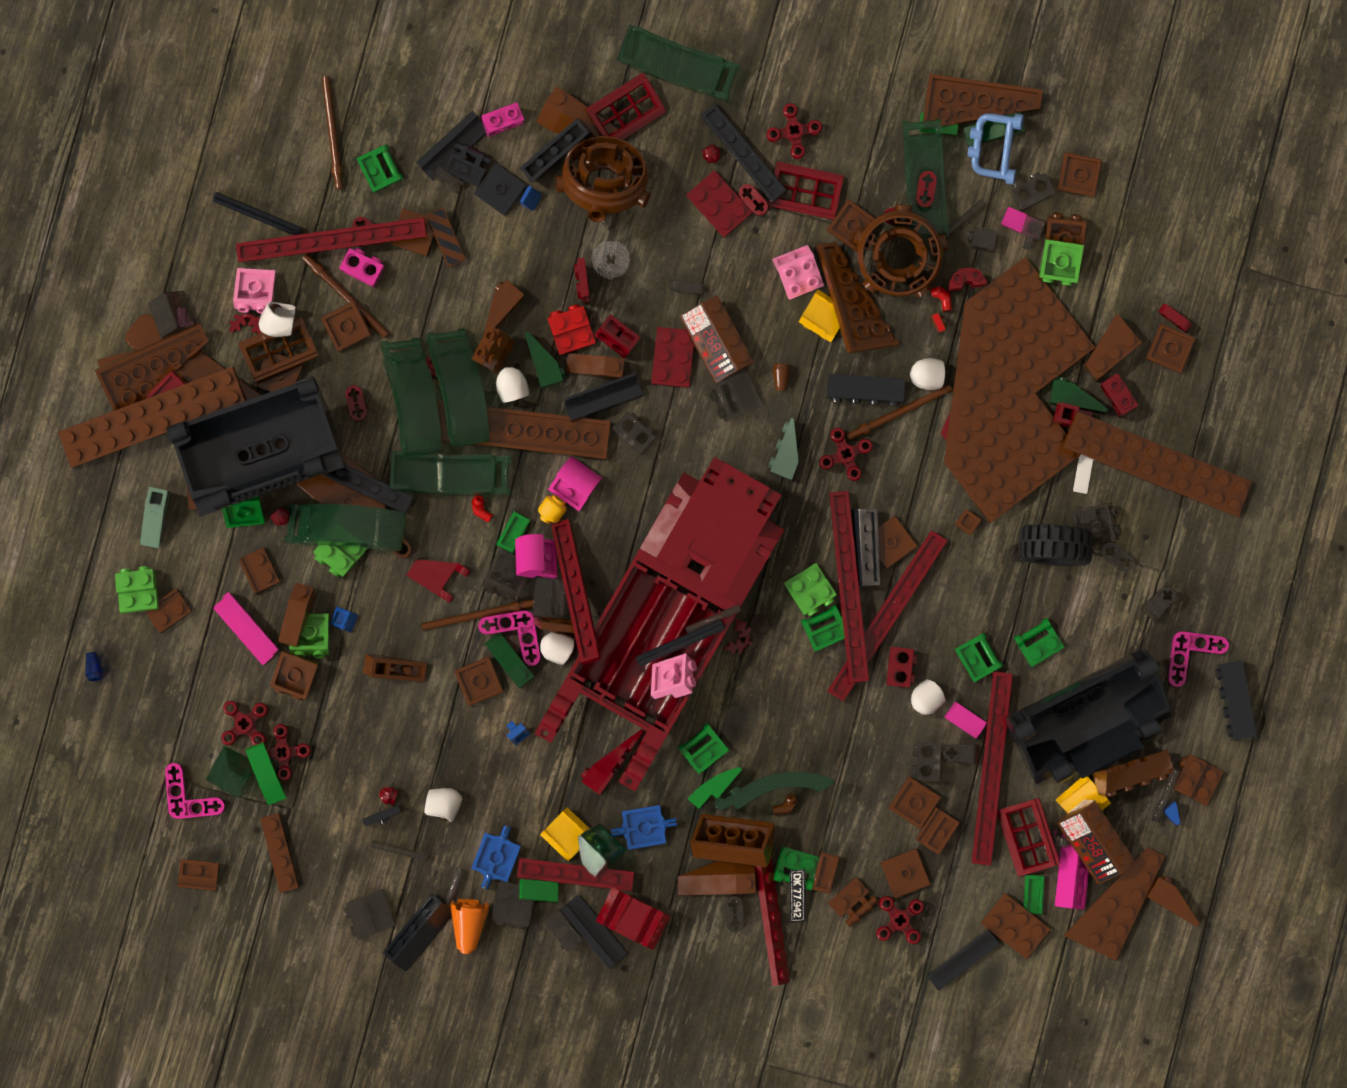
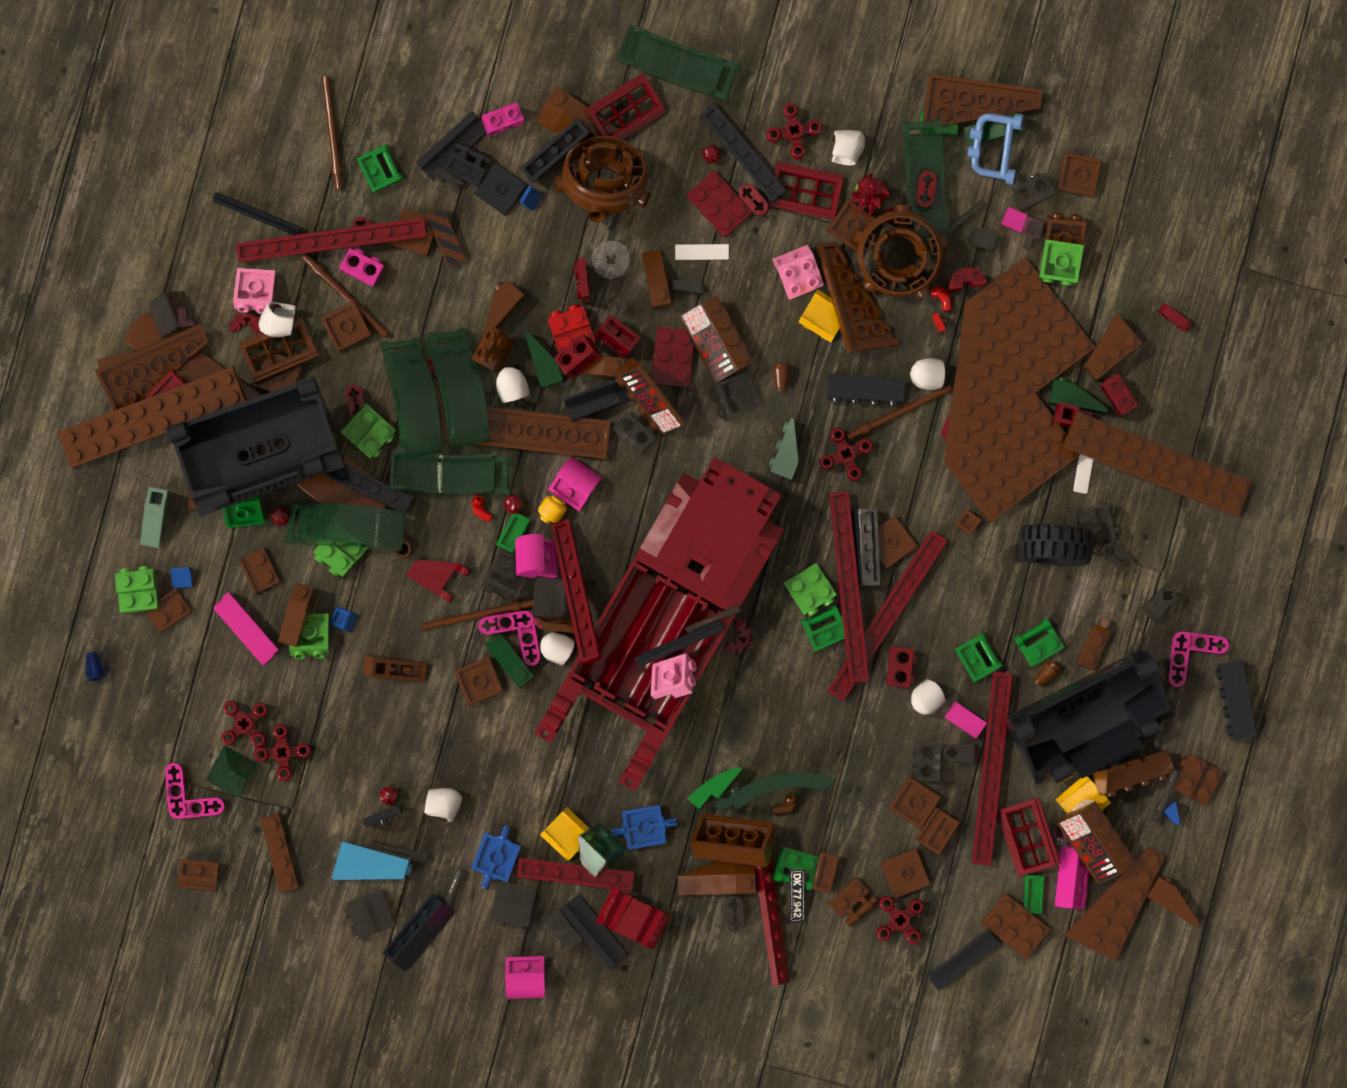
(181, 577): none -> blue slope
(265, 773): green slope -> none
(294, 675): reddish brown plate -> none
(361, 863): none -> dark azure slope
(368, 431): none -> bright green plate
(468, 923): orange cone -> none
(513, 504): none -> dark red plate
(517, 733): blue tile -> none
(525, 977): none -> dark pink brick
(538, 890): green tile -> none
(579, 360): none -> dark red brick
(603, 771): dark red wedge -> none
(648, 396): none -> slope
(656, 279): none -> reddish brown slope
(702, 252): none -> white sticker
(708, 753): green plate -> none
(848, 146): none -> white piece
(870, 194): none -> dark red hair
(1047, 673): none -> reddish brown cone
(1094, 645): none -> reddish brown hinge
(1170, 348): reddish brown plate -> none

